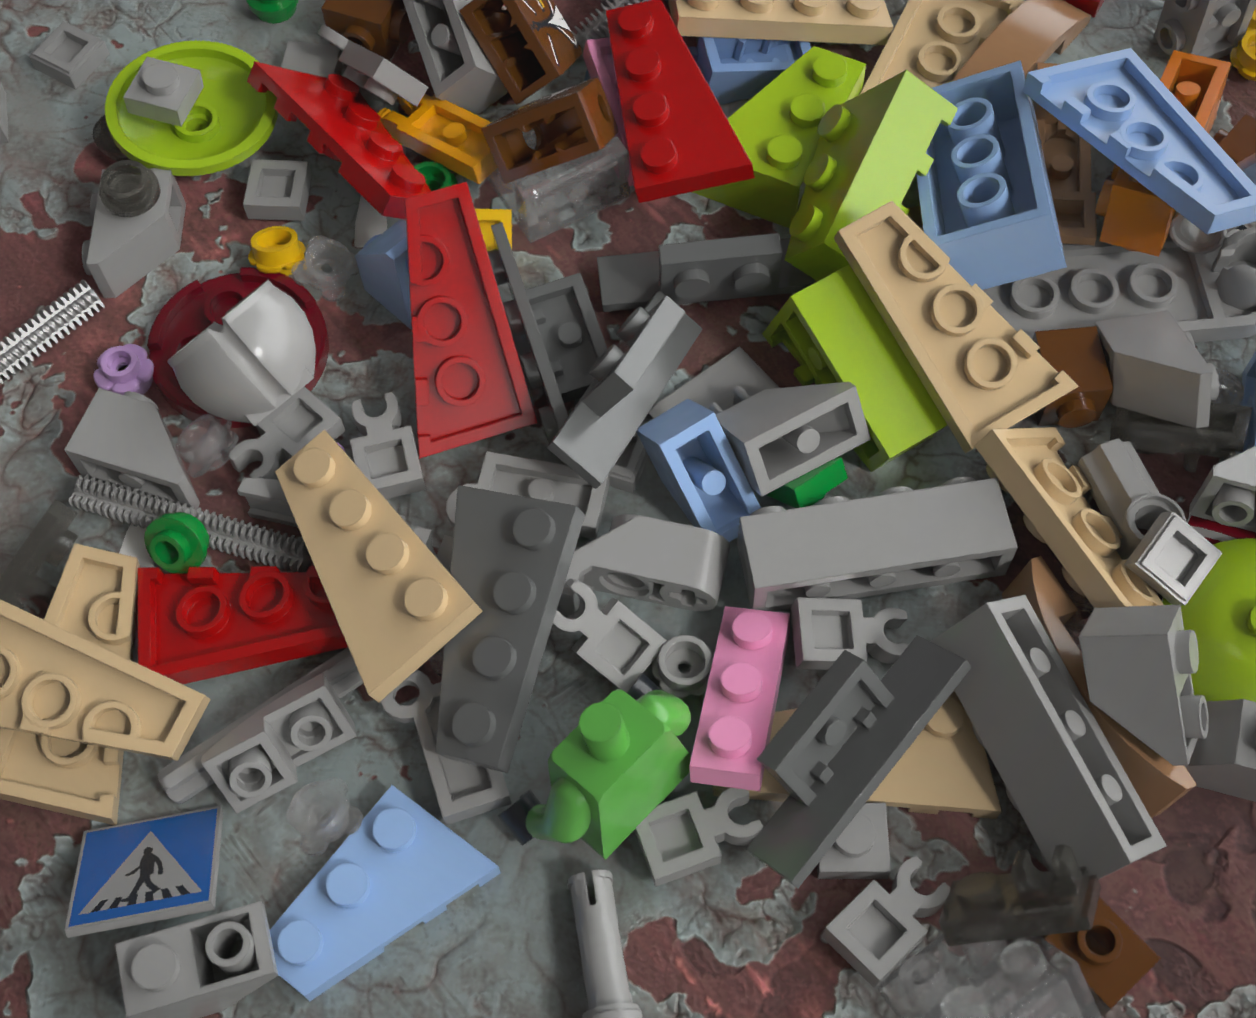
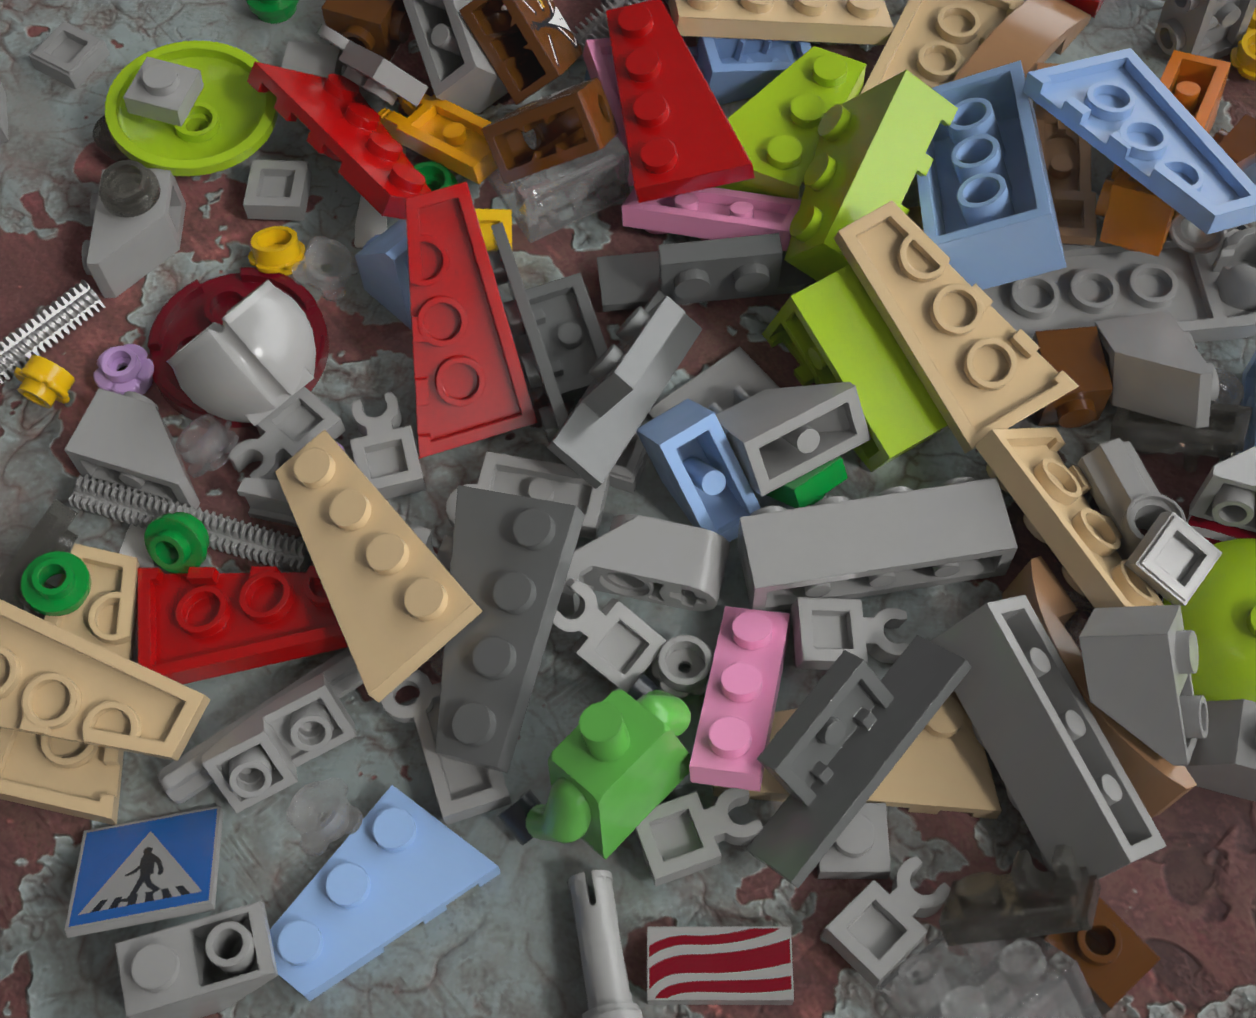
(44, 382): none -> yellow plate
(58, 600): none -> green plate
(713, 214): none -> bright pink plate
(719, 965): none -> tile

